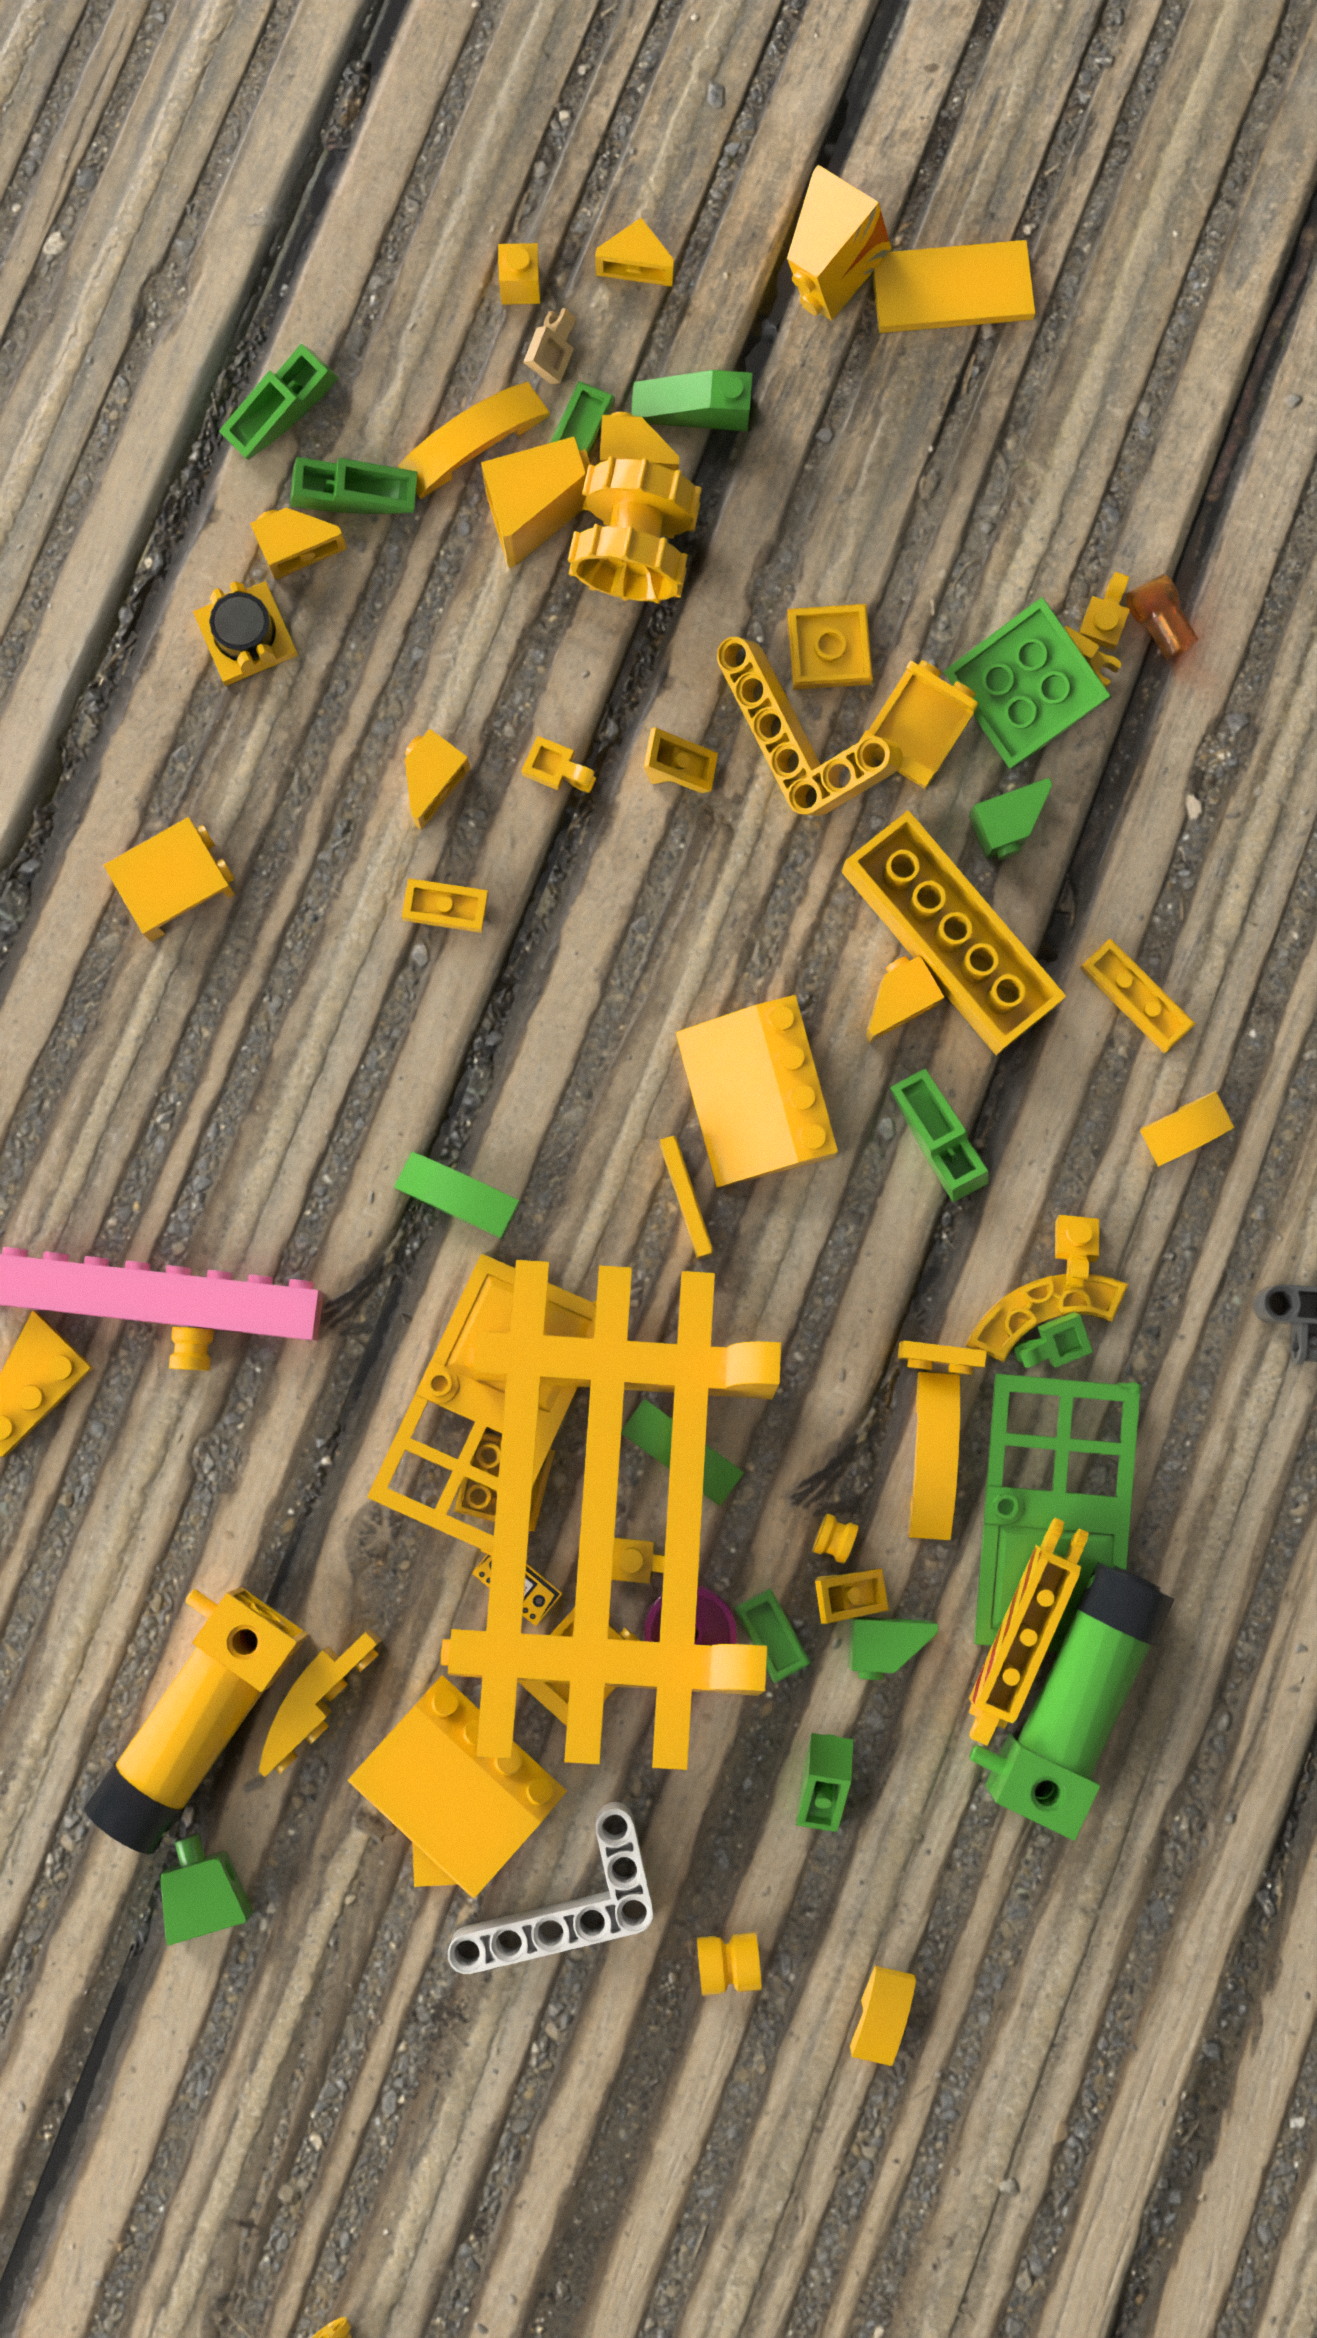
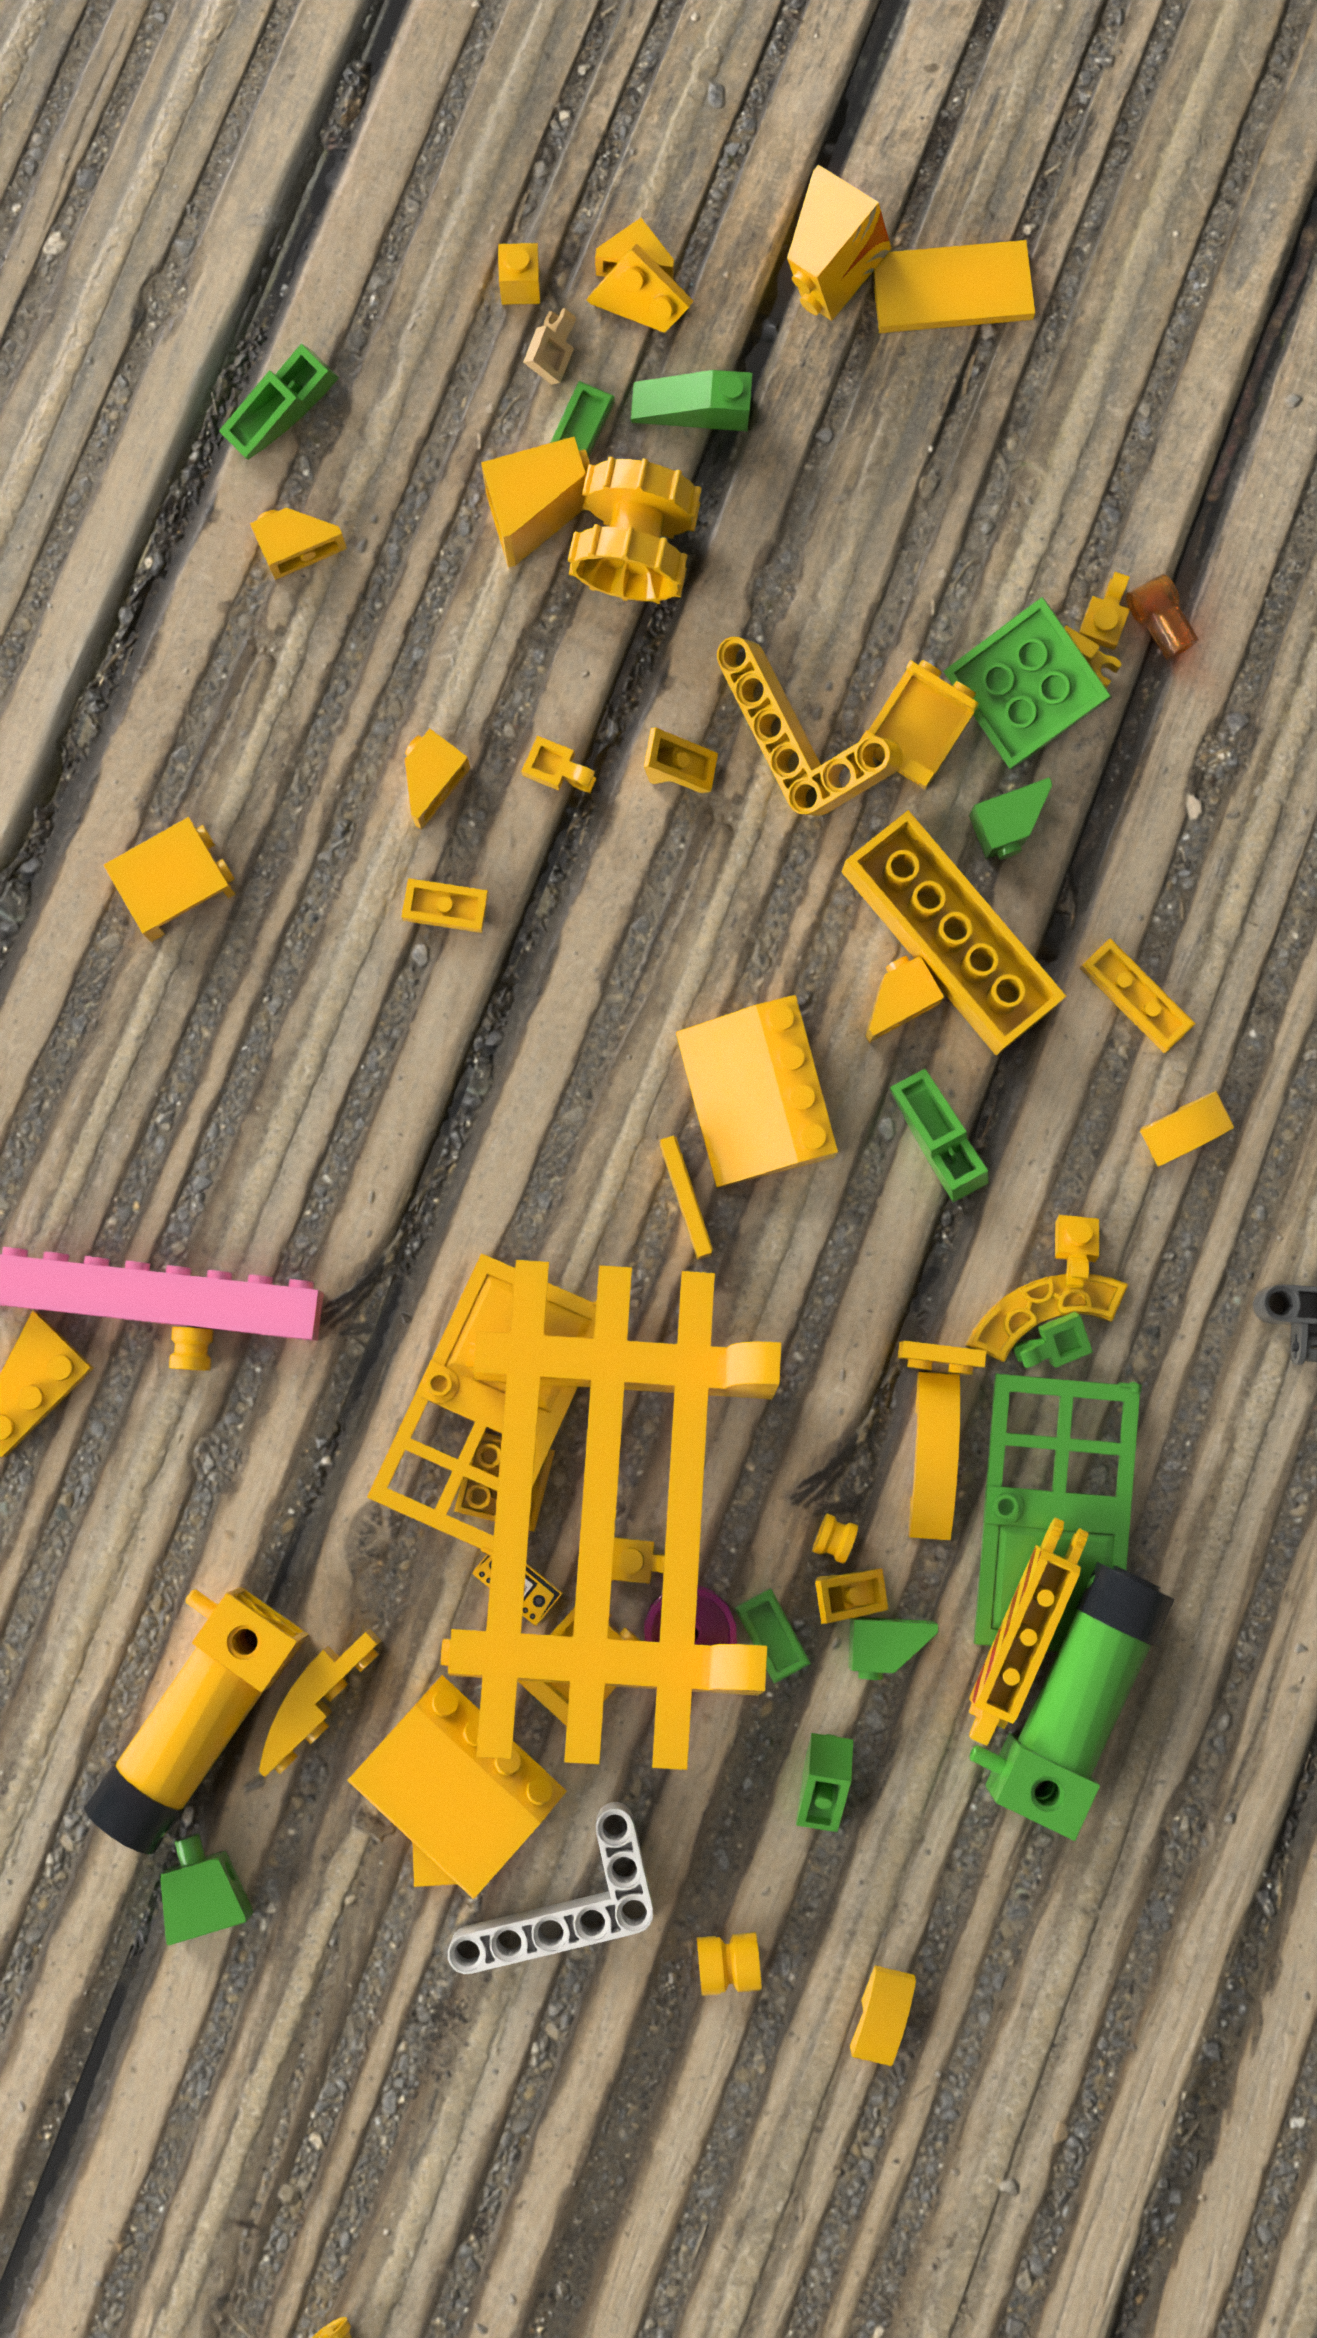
(244, 629): piece -> none
(352, 487): bright green slope -> none
(457, 1195): bright green slope -> none
(472, 433): yellow slope -> none
(633, 438): yellow slope -> none
(641, 292): none -> yellow wing
(653, 1433): bright green slope -> none
(829, 646): yellow tile -> none

